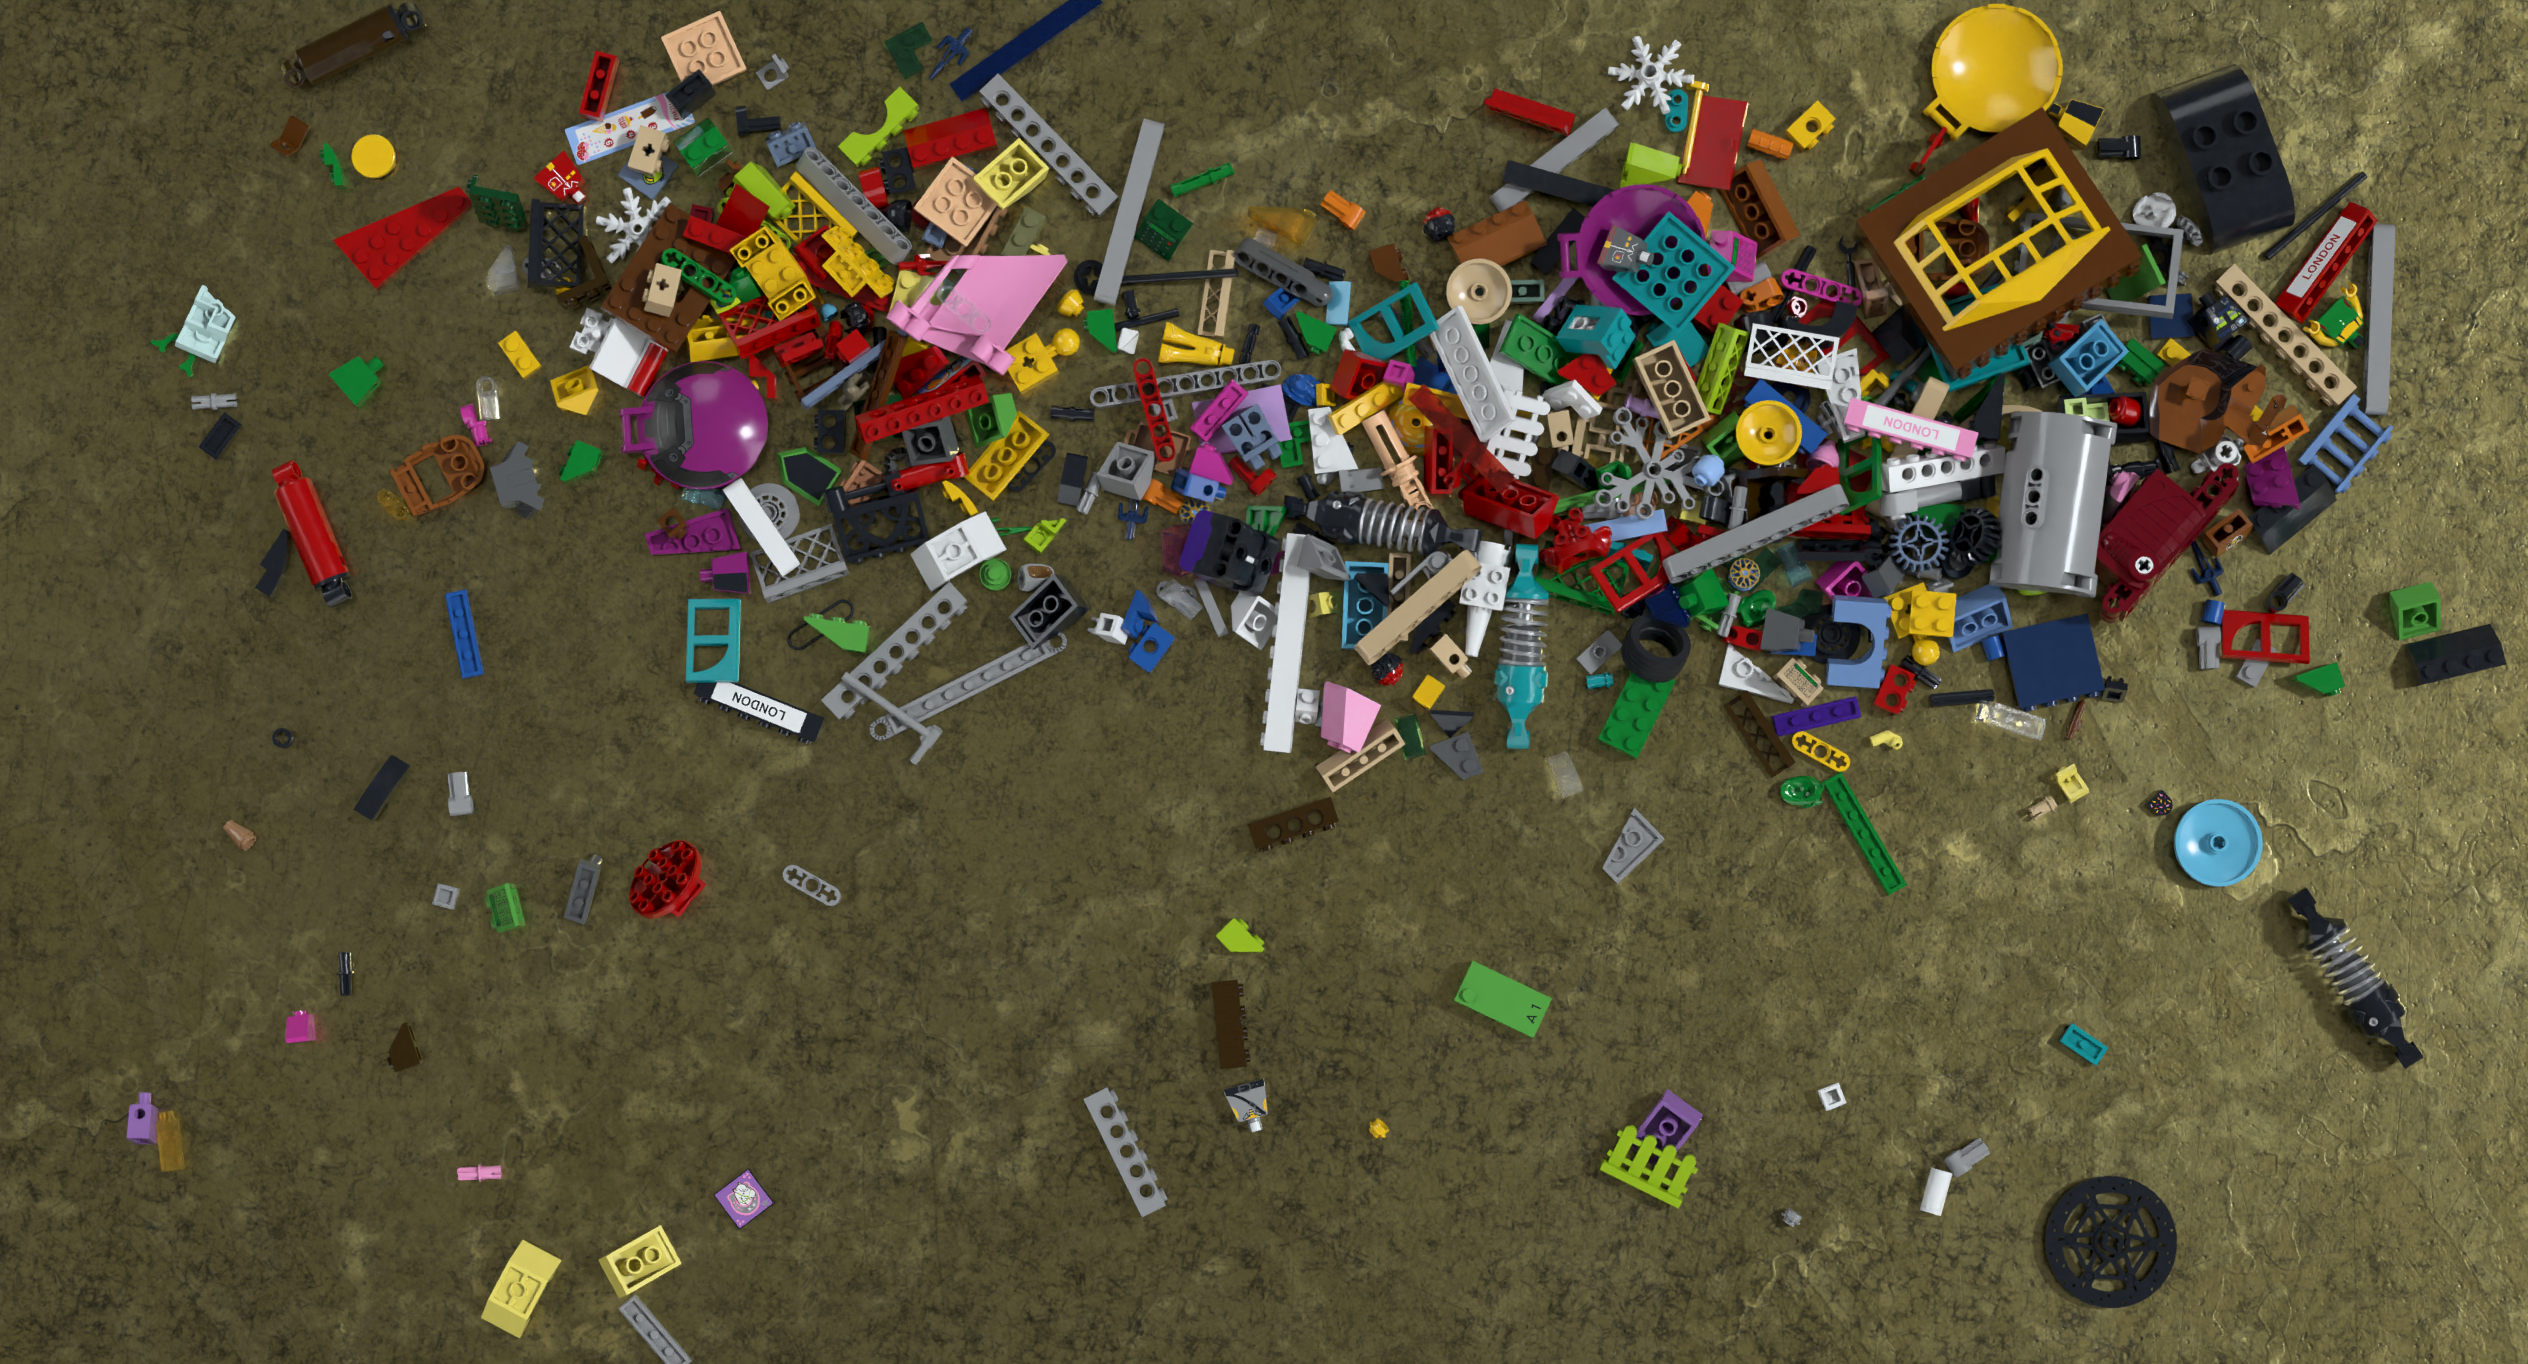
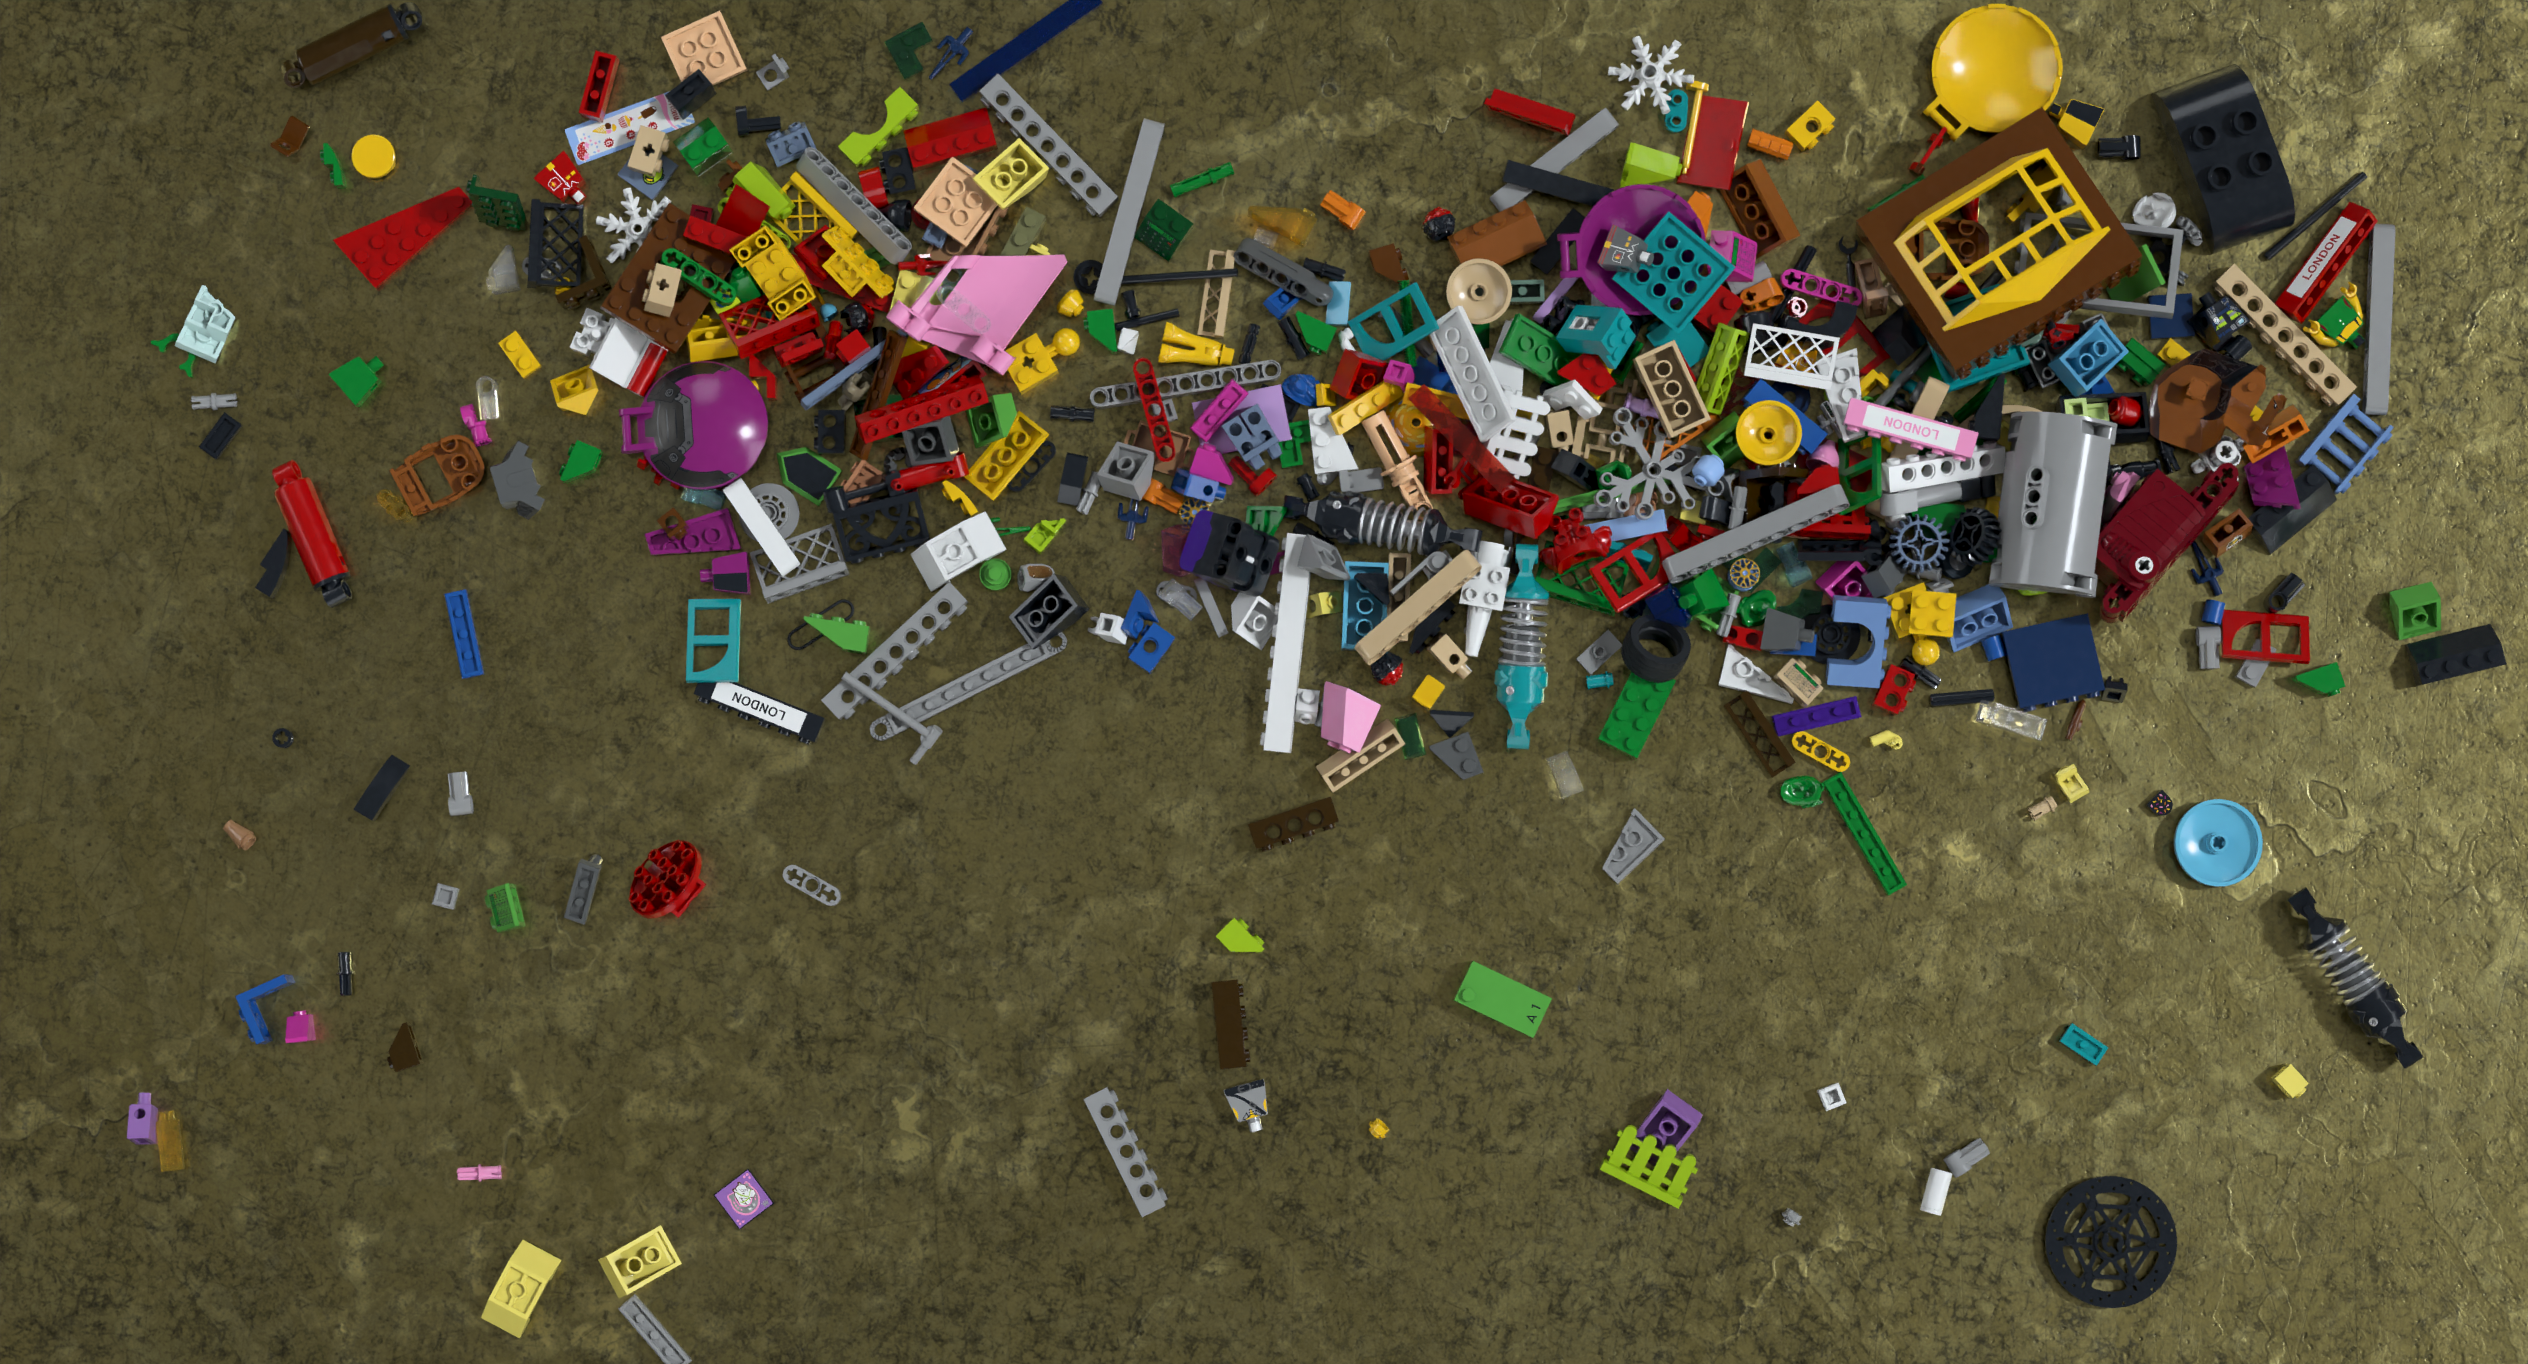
(250, 1011): none -> blue bracket
(2290, 1081): none -> light yellow brick

